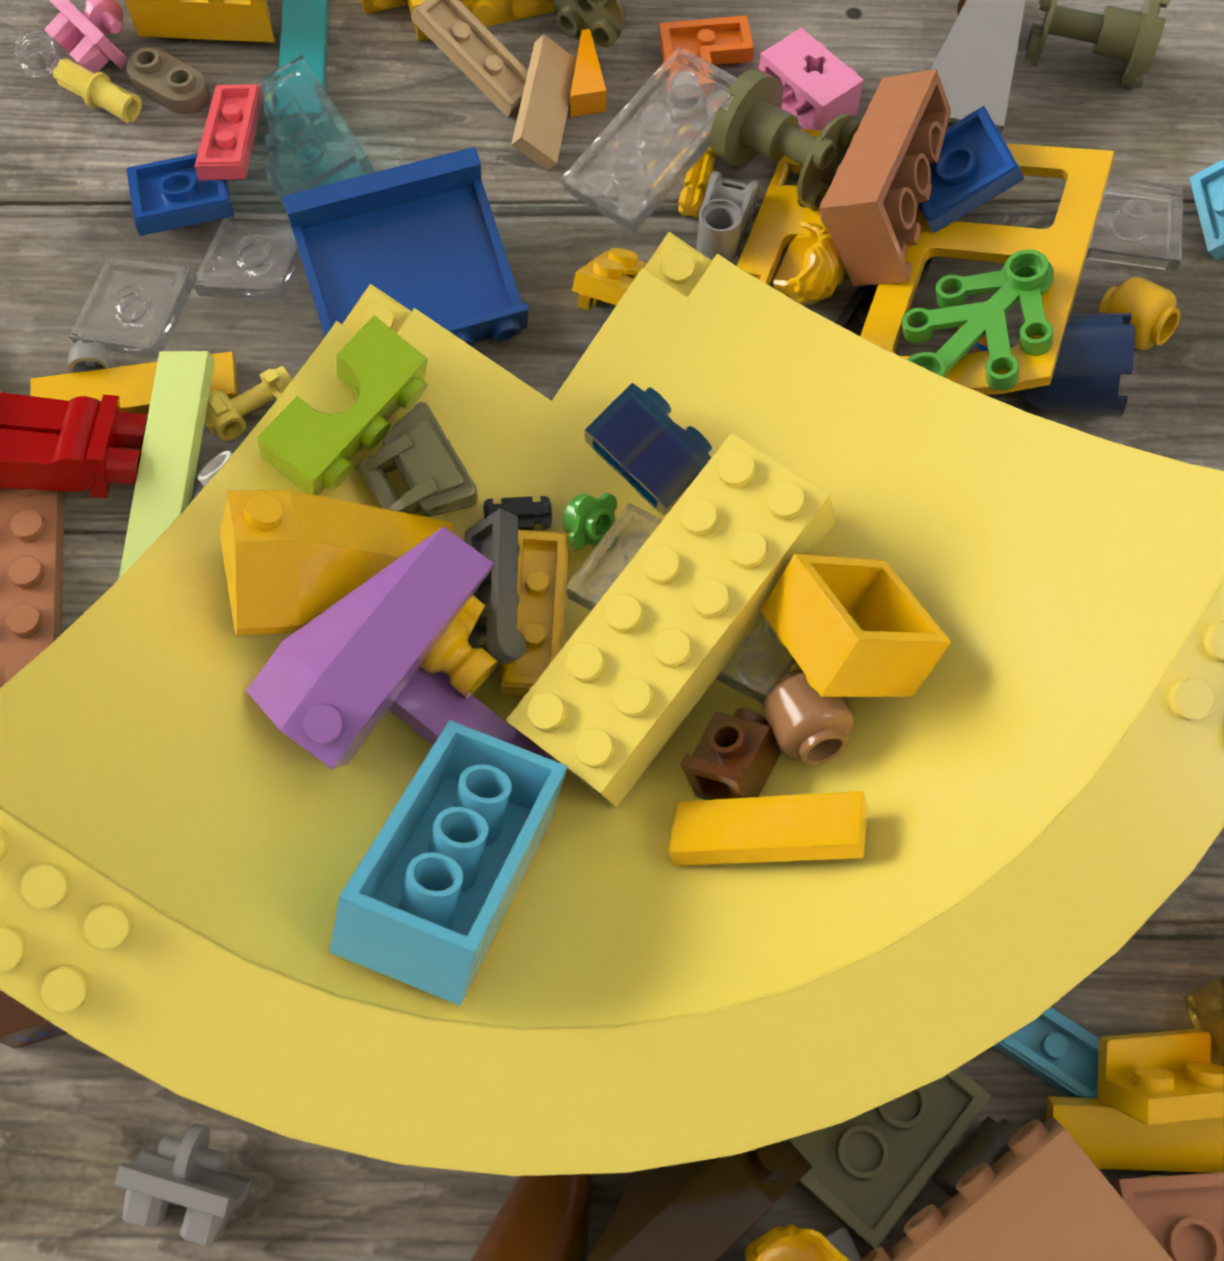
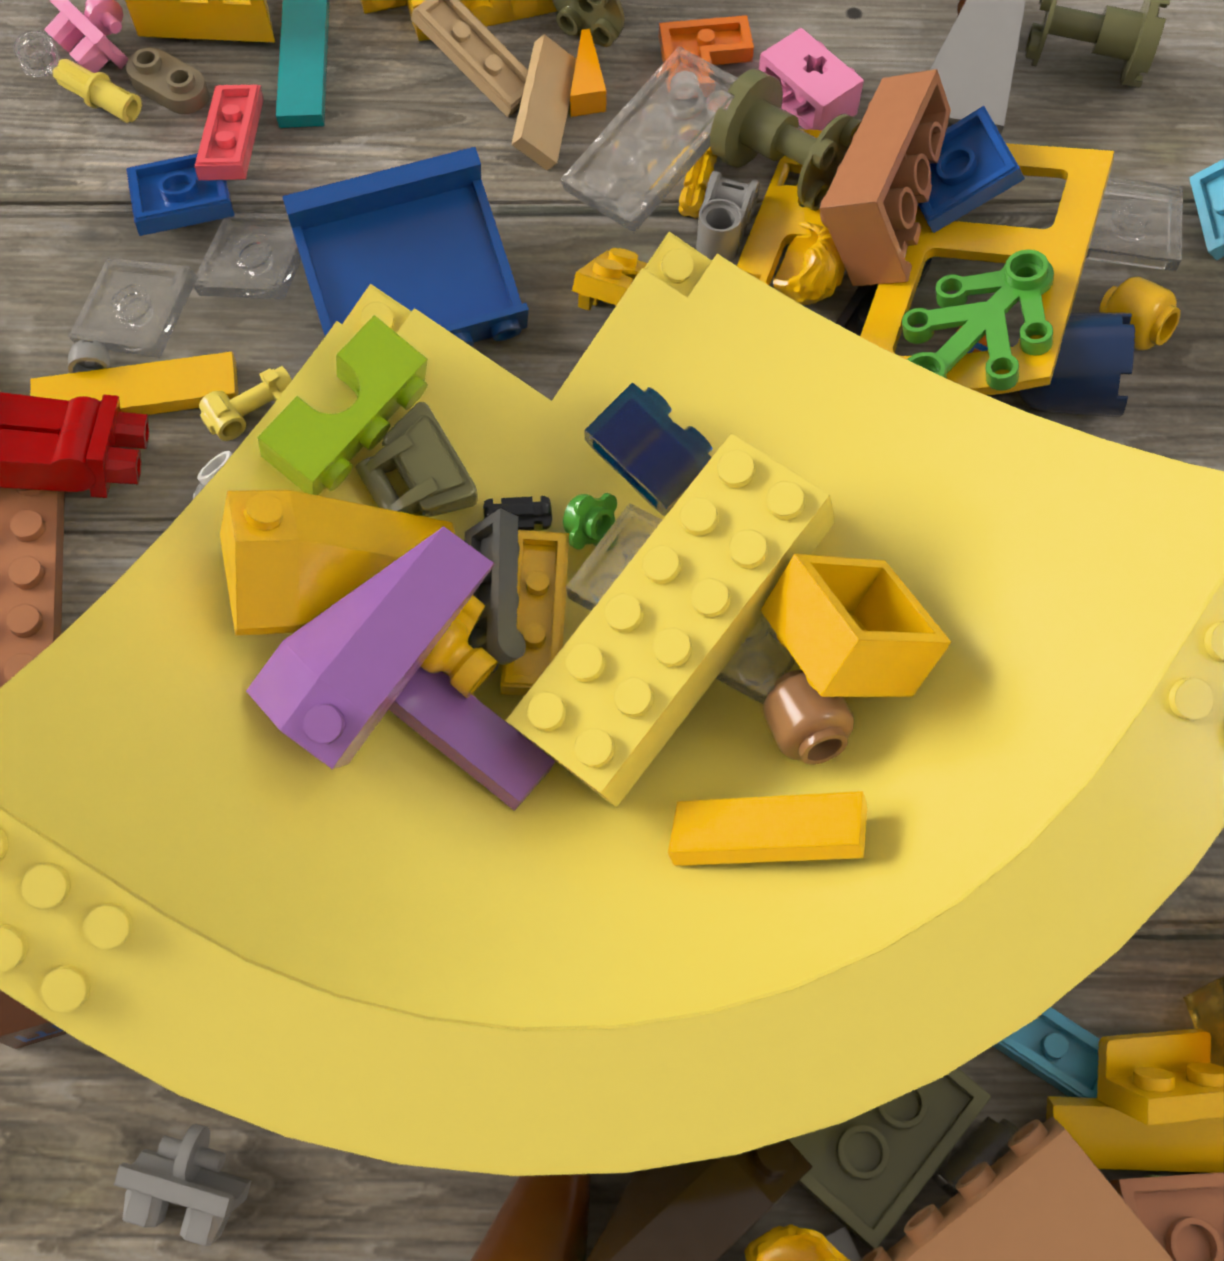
(168, 448): yellowish green tile -> none
(306, 133): clear light blue wedge -> none
(448, 862): medium azure brick -> none
(732, 757): reddish brown brick -> none

